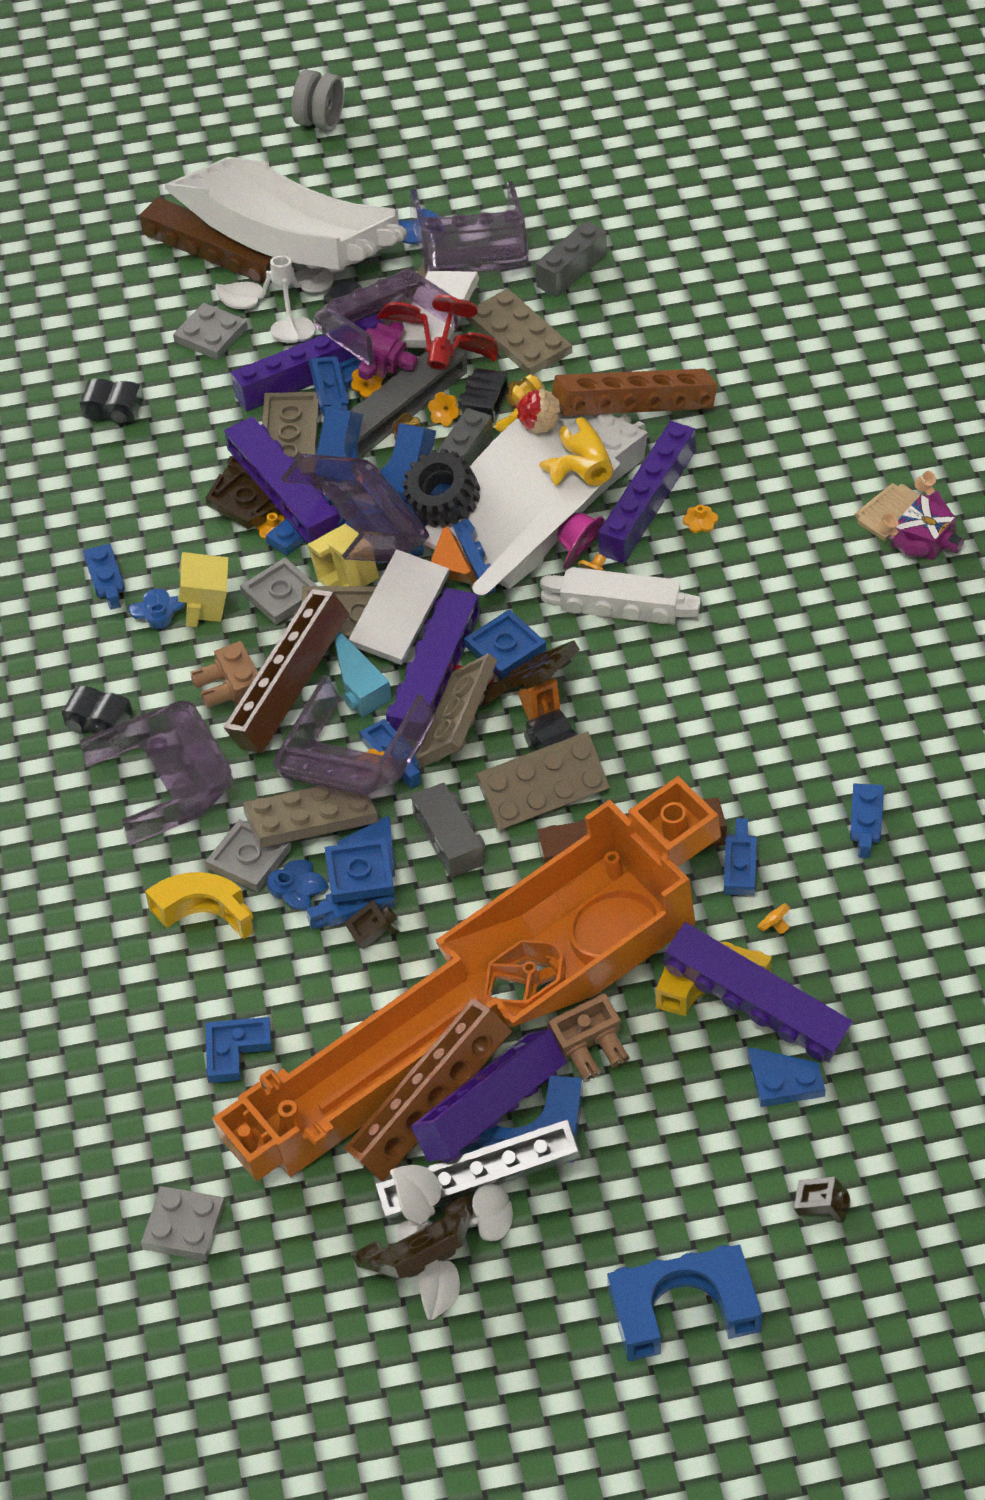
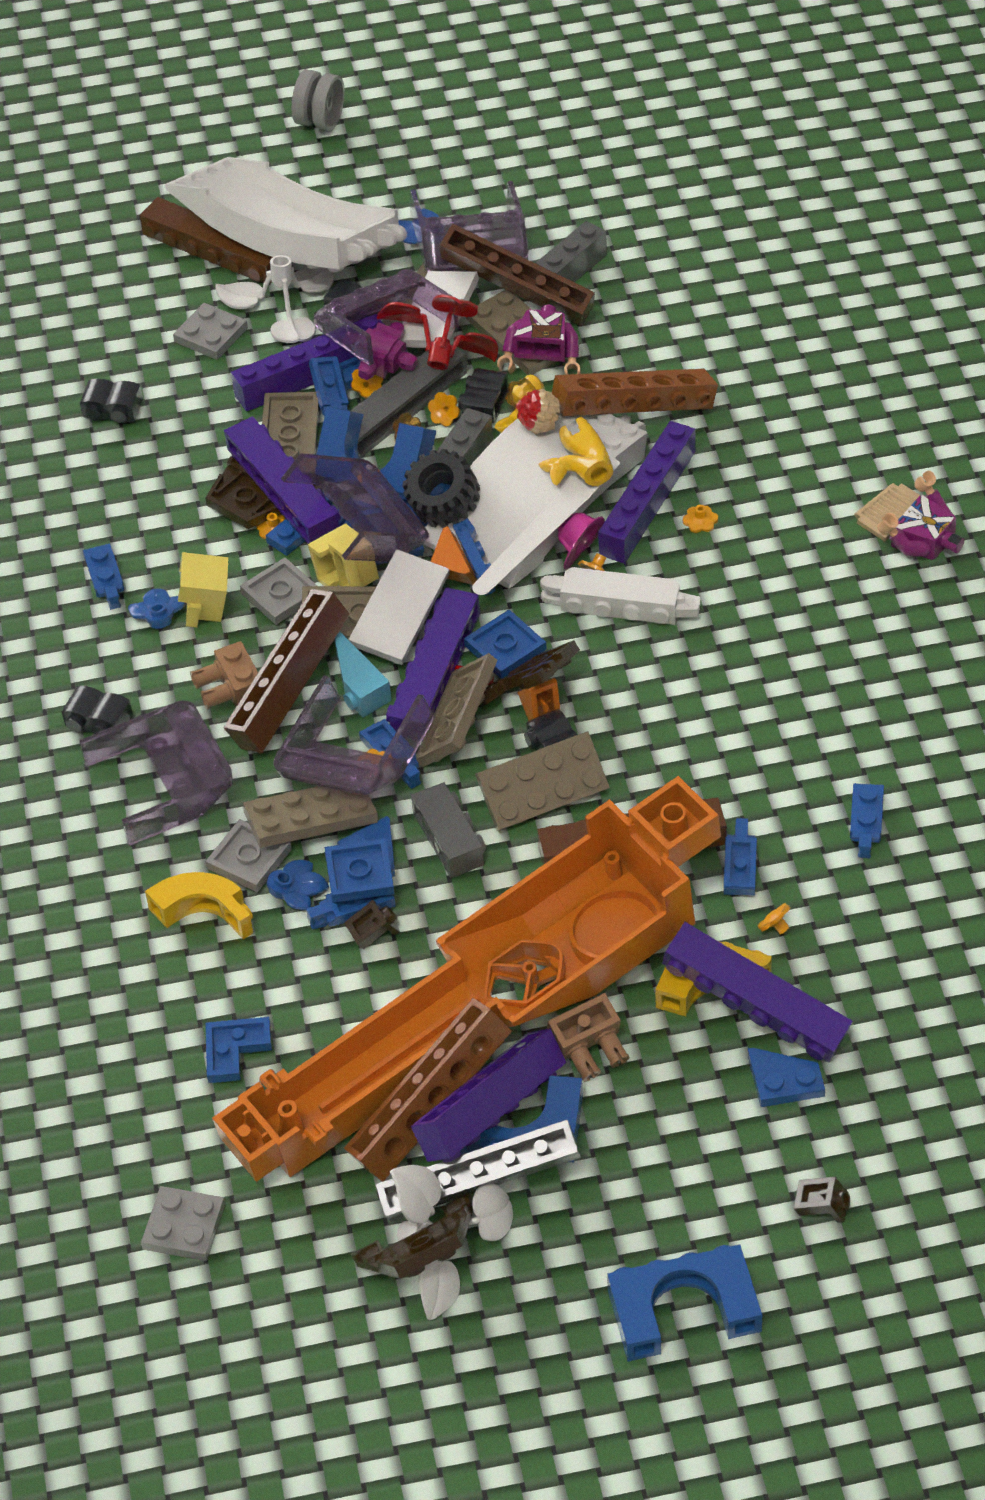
(516, 274): none -> reddish brown brick
(541, 336): none -> magenta torso

